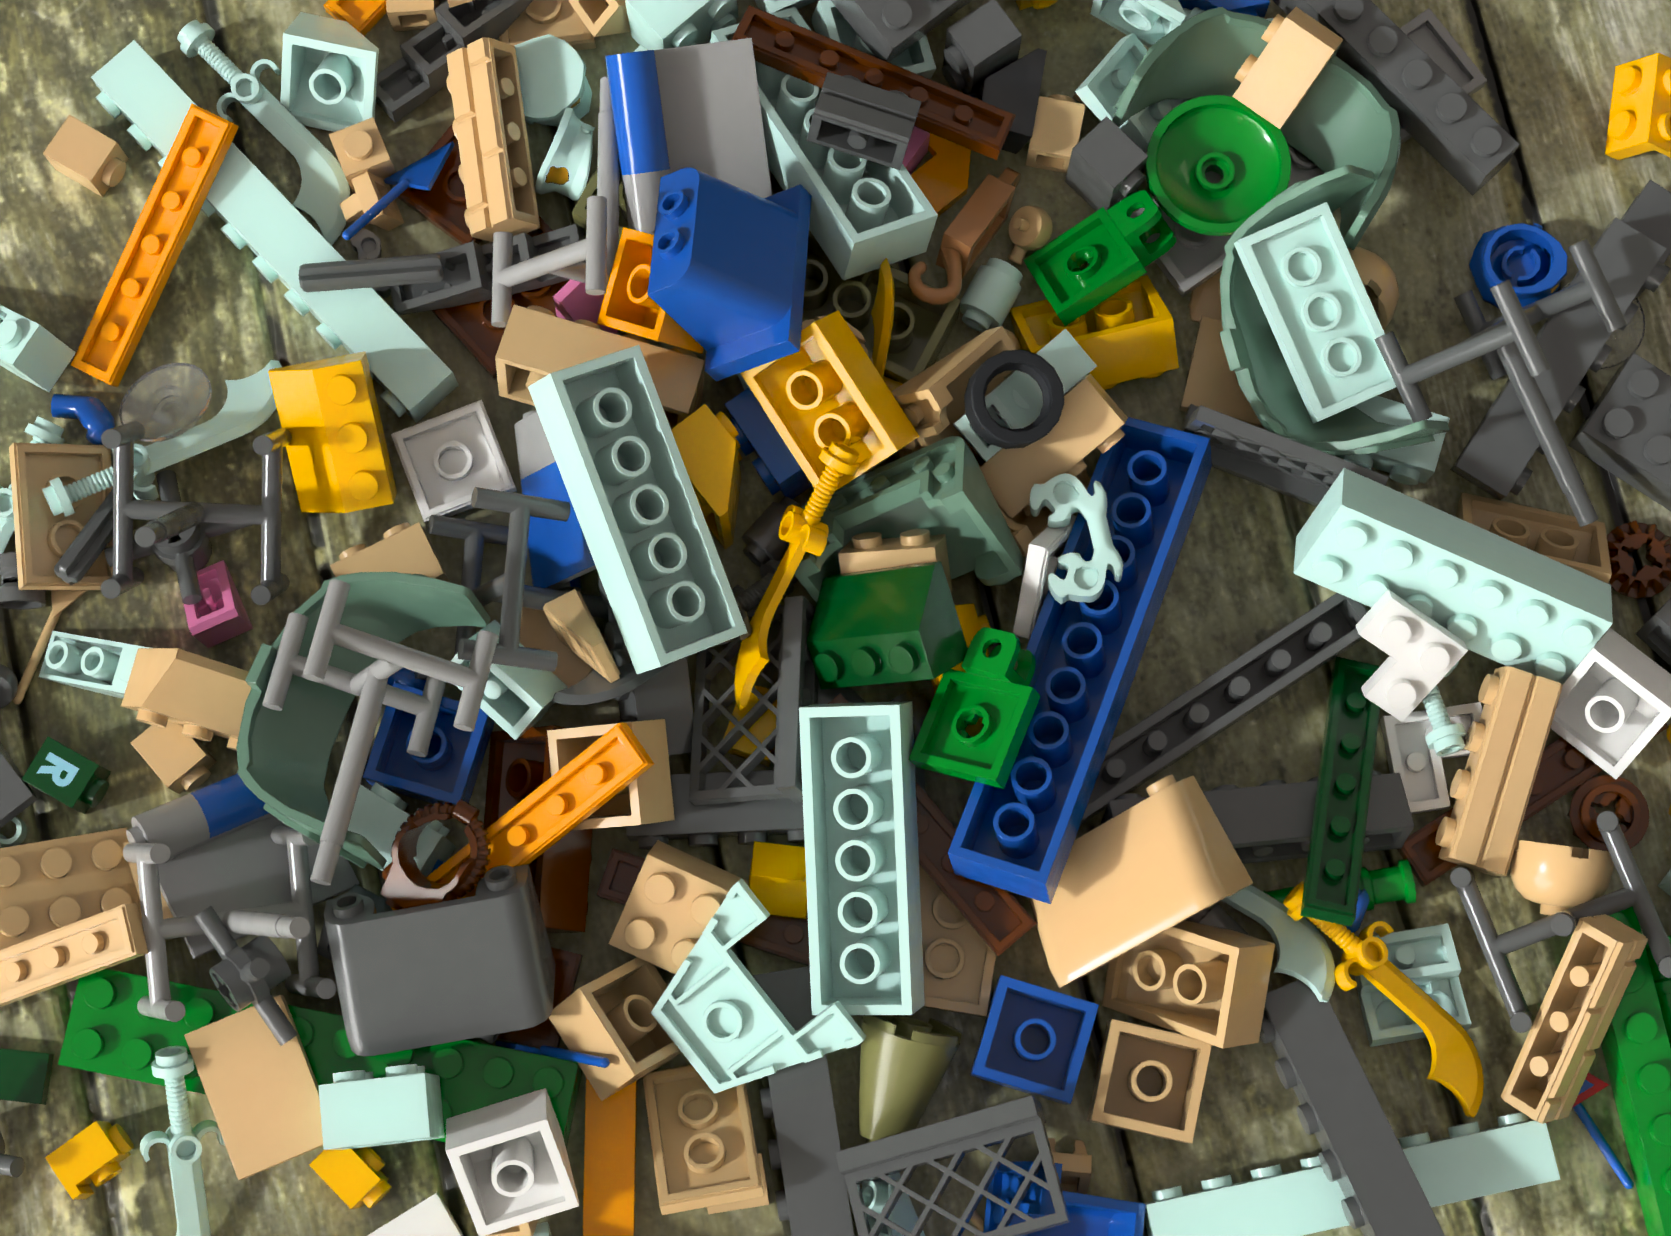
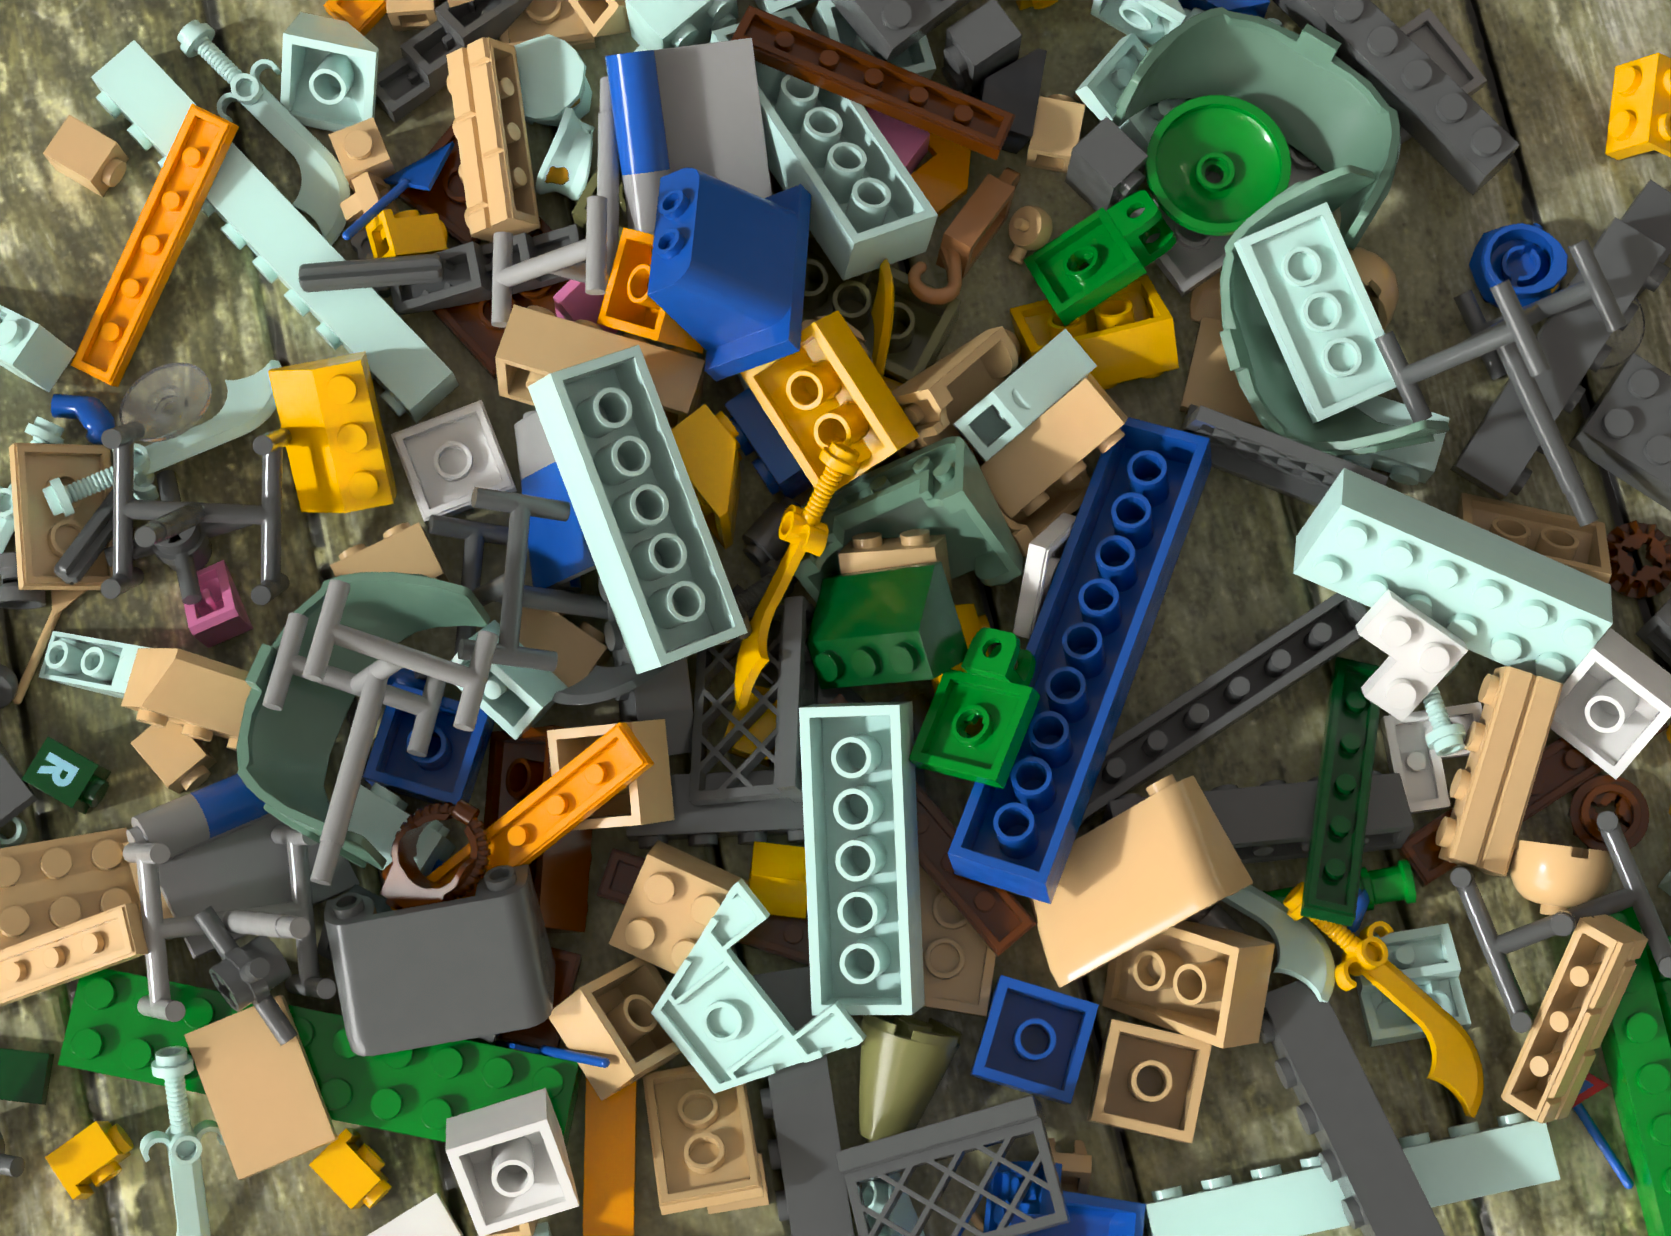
(381, 1111): light aqua brick -> none
(406, 234): none -> yellow brick
(579, 632): tan slope -> none
(863, 120): dark grey brick -> none
(990, 295): light aqua brick -> none
(1048, 382): black tyre -> none
(1084, 579): light aqua helmet -> none
(1287, 66): brick -> none

